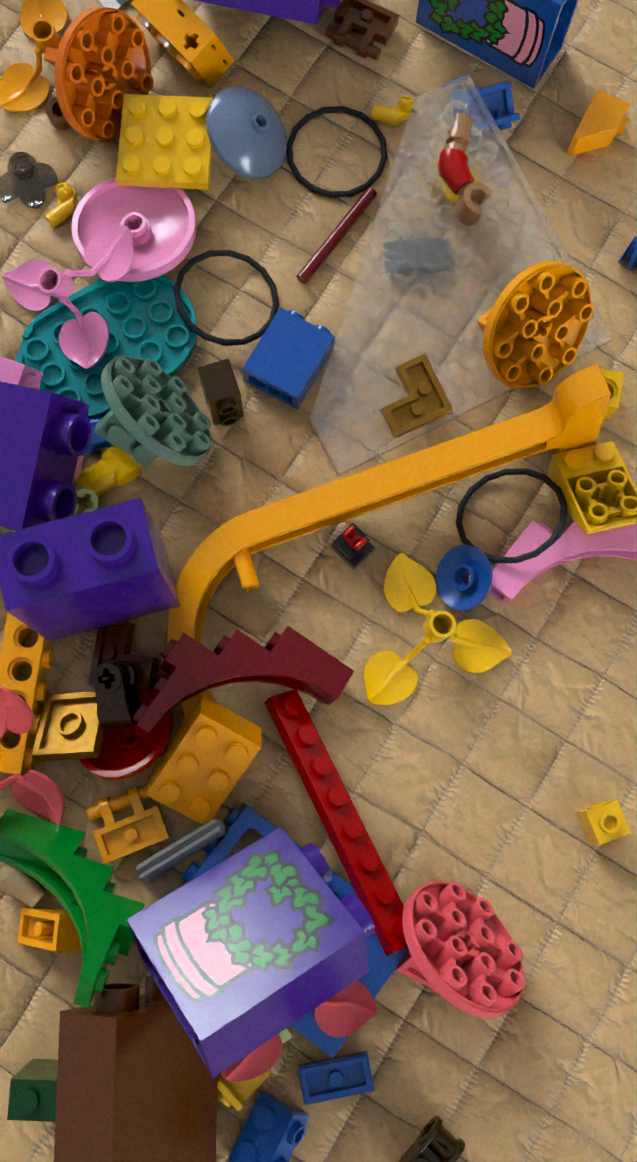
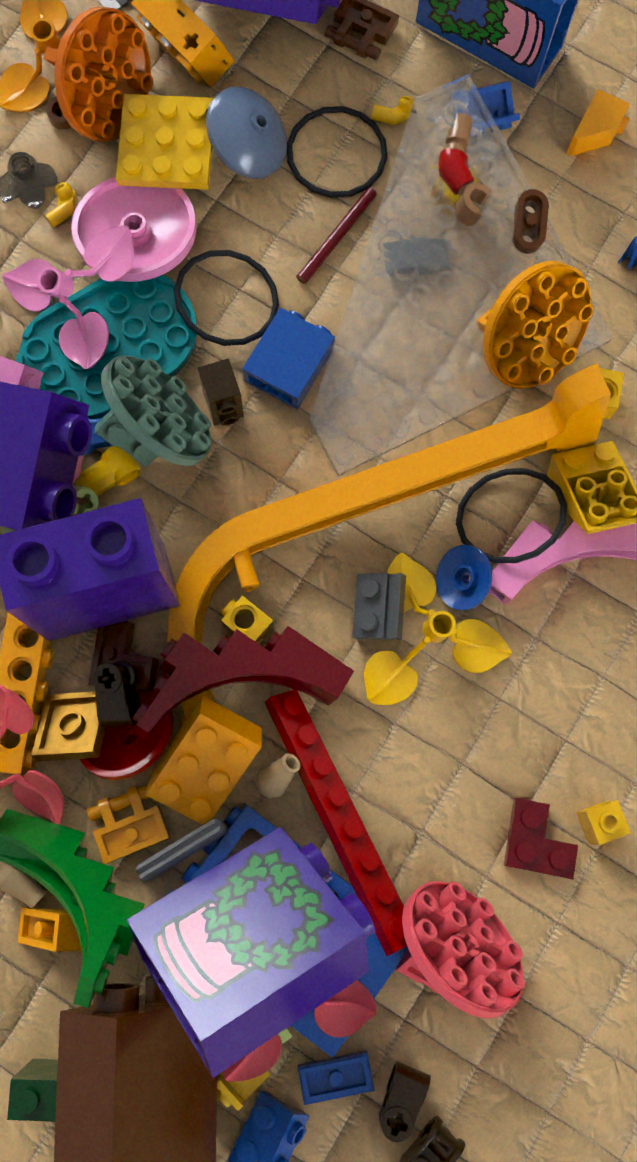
(261, 625): none -> yellow brick
(276, 777): none -> tan cone
(352, 546): black piece -> none
(379, 606): none -> dark grey plate
(403, 1095): none -> dark brown piece
(424, 401): pearl gold plate -> none
(528, 846): none -> dark red plate
(529, 223): none -> reddish brown plate

